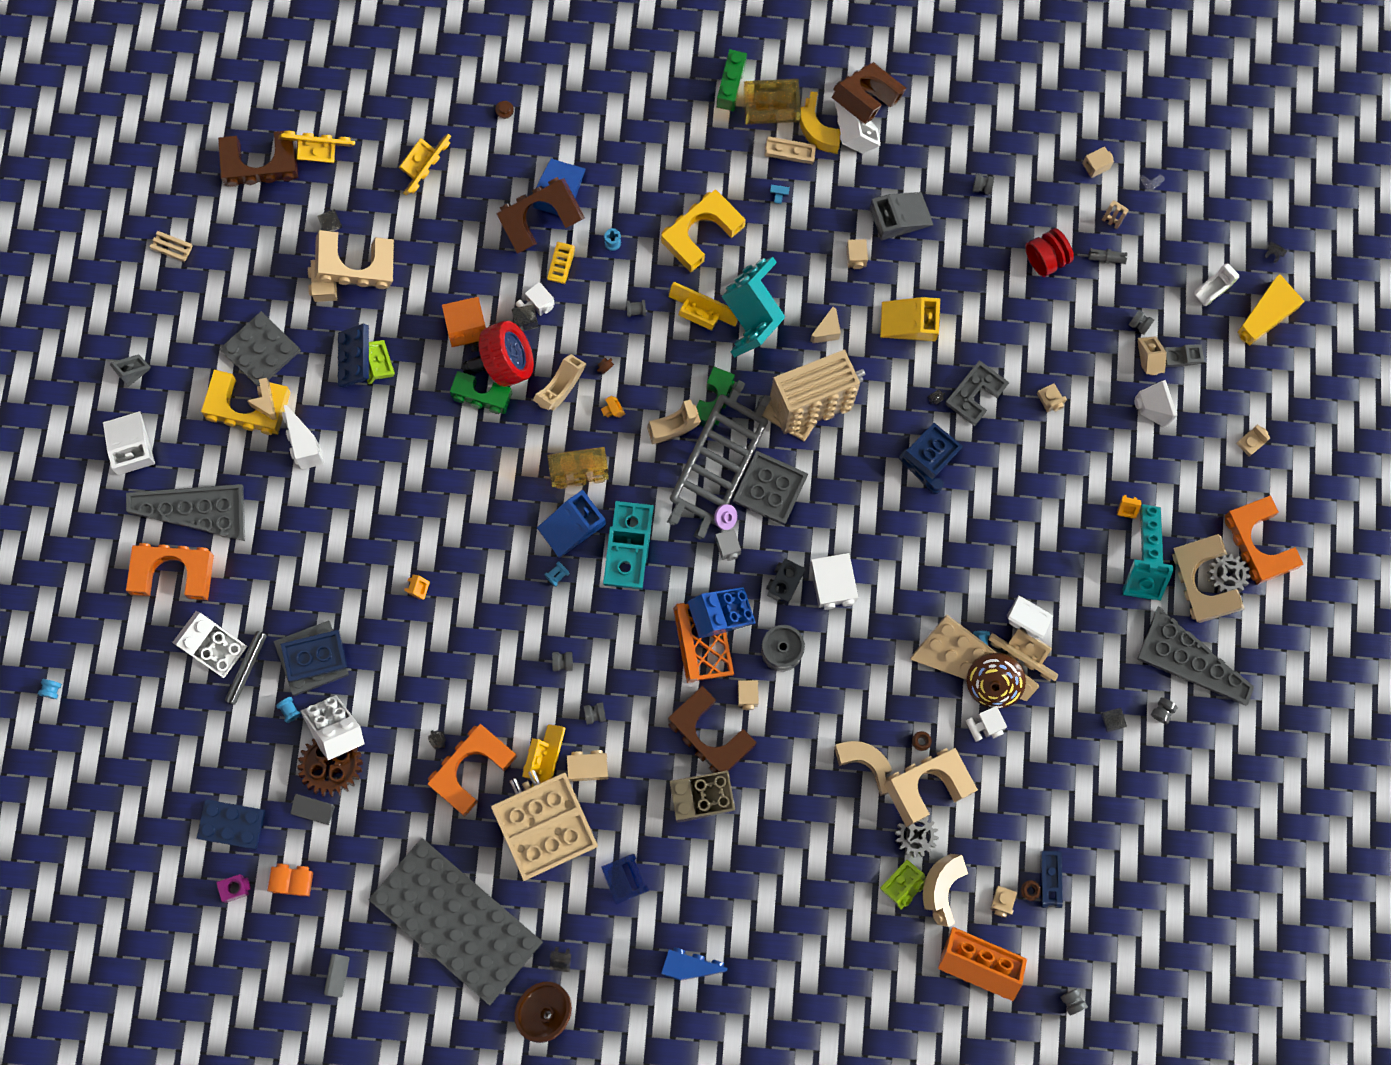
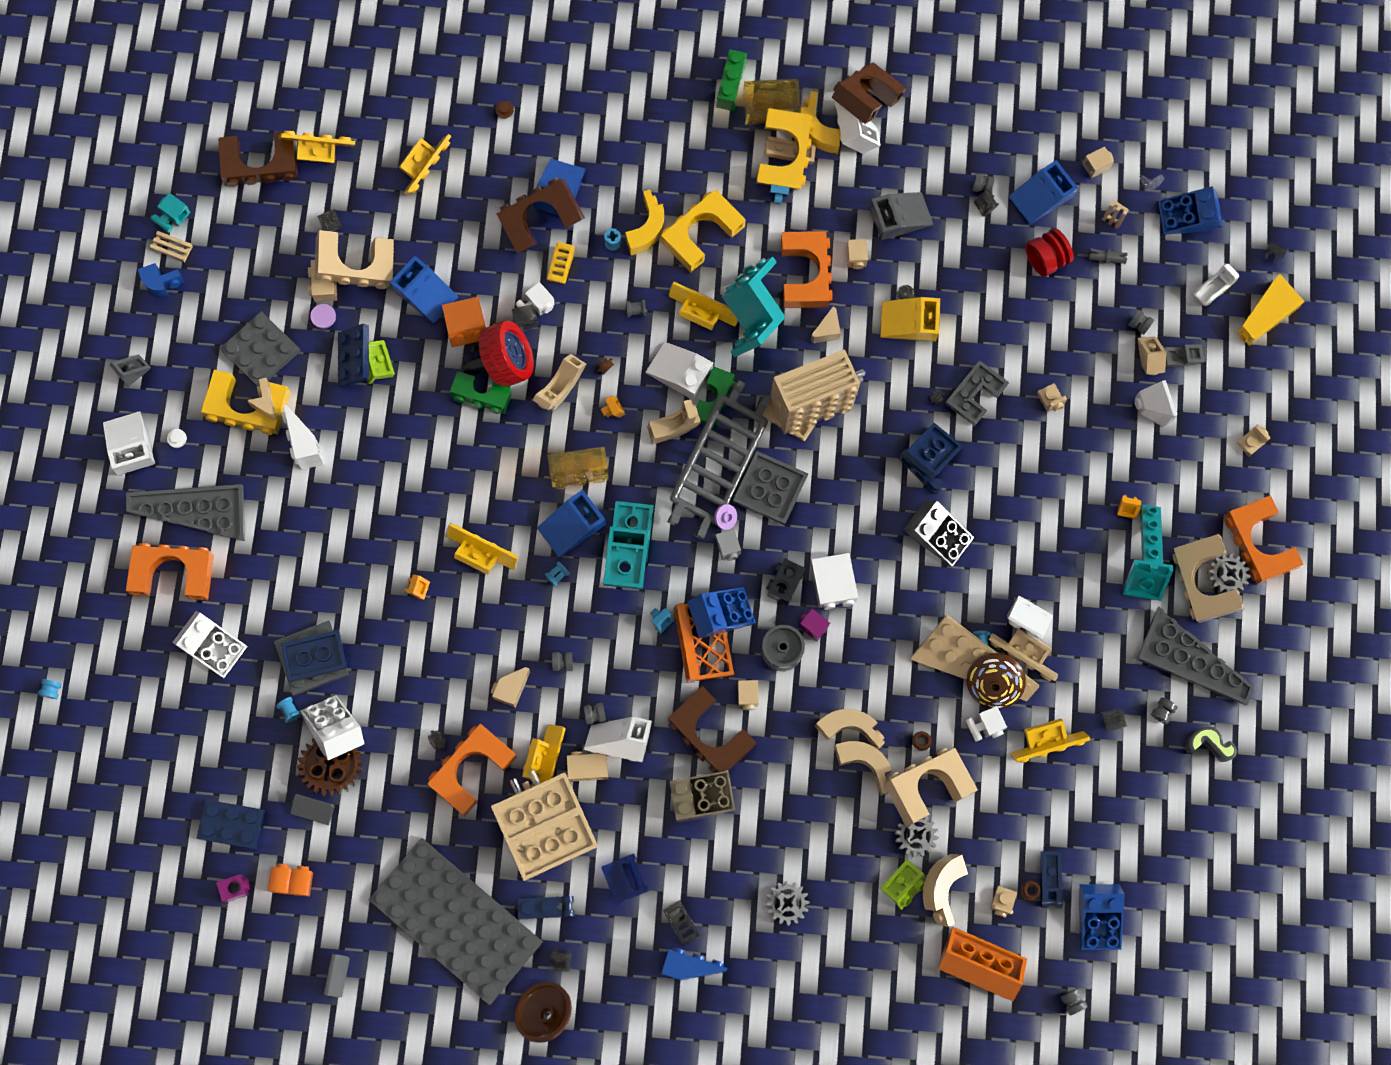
(157, 283): none -> blue brick
(172, 210): none -> teal brick
(176, 438): none -> white plate
(245, 668): dark grey axle -> none
(323, 316): none -> lavender piece
(422, 289): none -> blue slope
(478, 551): none -> yellow bracket
(510, 687): none -> tan slope
(544, 907): none -> dark blue plate
(620, 738): none -> white slope
(647, 235): none -> yellow arch
(661, 620): none -> dark azure tile
(670, 909): none -> clear smoke slope
(680, 369): none -> white slope
(780, 896): none -> light grey gear
(798, 126): none -> yellow arch
(813, 246): none -> orange arch
(813, 624): none -> magenta brick
(850, 719): none -> tan arch
(905, 289): none -> clear smoke plate
(939, 532): none -> dark grey slope
(986, 203): none -> clear smoke tile
(1043, 192): none -> blue slope
(1046, 739): none -> yellow bracket
(1101, 916): none -> blue slope
(1191, 212): none -> blue slope
(1213, 741): none -> dark grey animal

